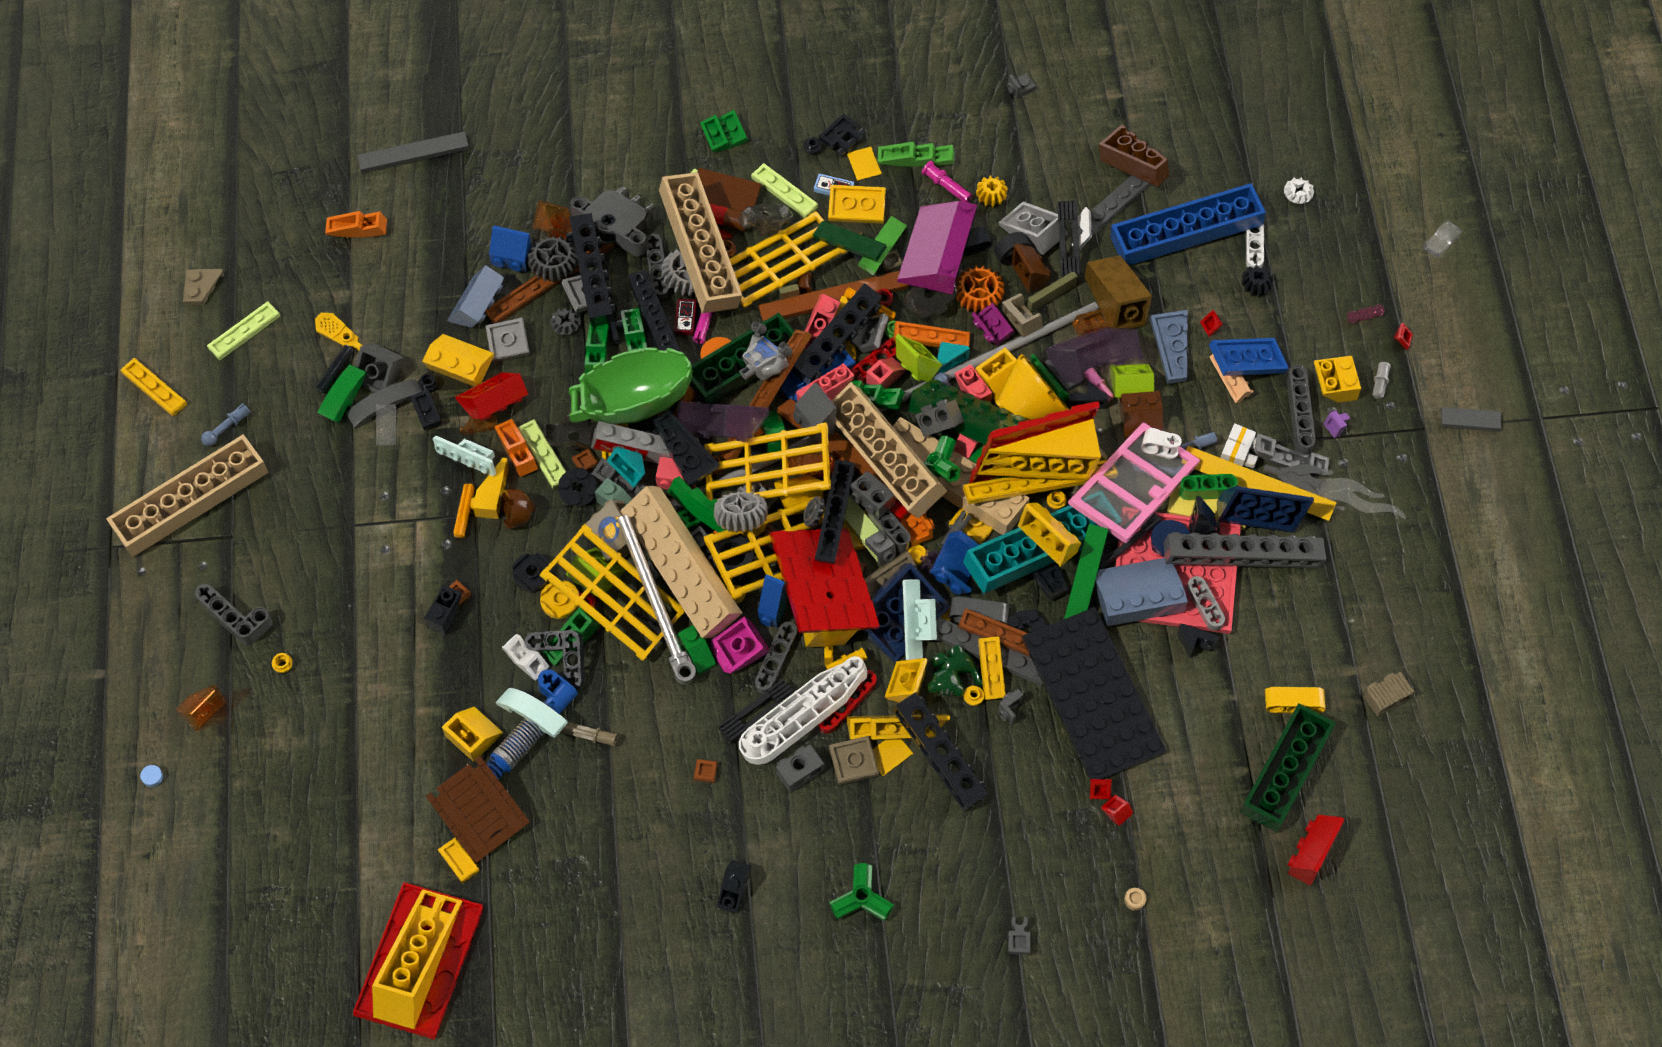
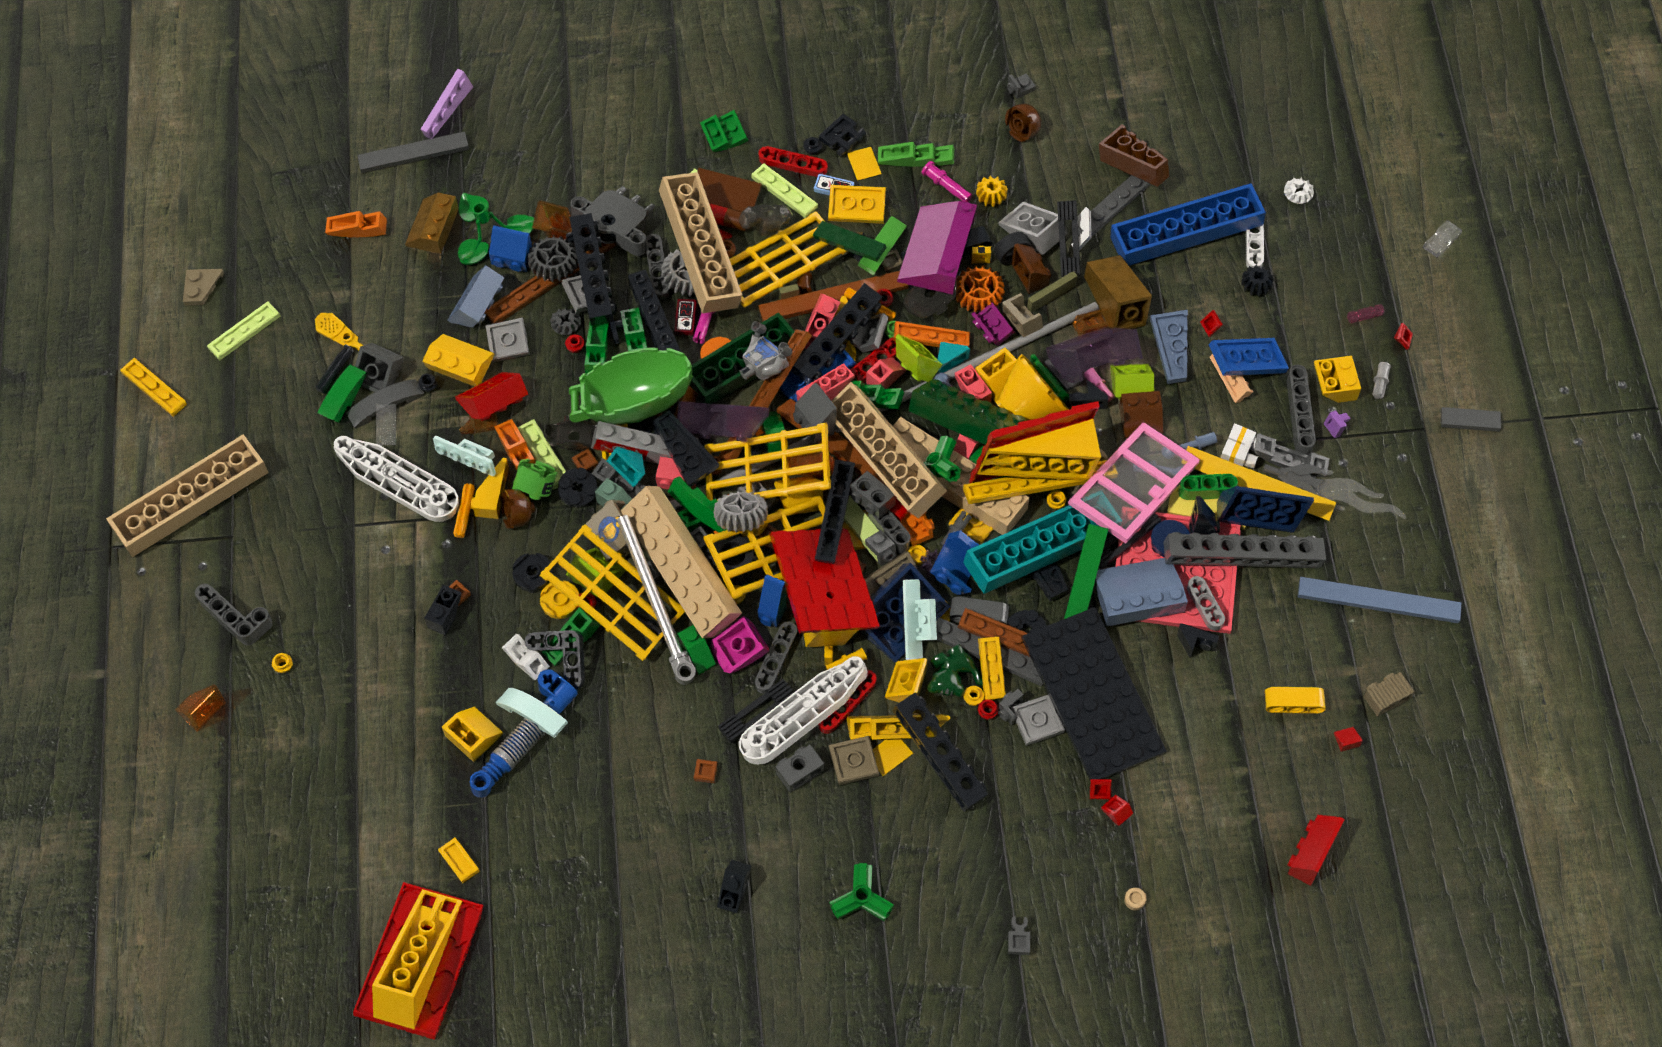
(151, 776): light blue tile -> none
(209, 438): sand blue pin -> none
(426, 410): black plate -> none
(427, 495): none -> white beam
(433, 223): none -> pearl gold slope
(450, 99): none -> lavender wing
(476, 208): none -> green plant
(476, 807): reddish brown door -> none
(534, 478): none -> bright green brick
(574, 348): none -> red plate
(588, 733): dark tan axle -> none
(793, 158): none -> red beam
(813, 511): dark grey gear -> none
(940, 420): dark grey brick -> none
(980, 254): none -> yellow plate
(988, 704): none -> red plate
(1023, 121): none -> reddish brown cylinder
(1037, 720): none -> light grey plate
(1048, 533): yellow slope -> none
(1159, 442): white piece -> none
(1287, 768): dark green brick -> none
(1348, 739): none -> red slope
(1379, 600): none -> sand blue tile

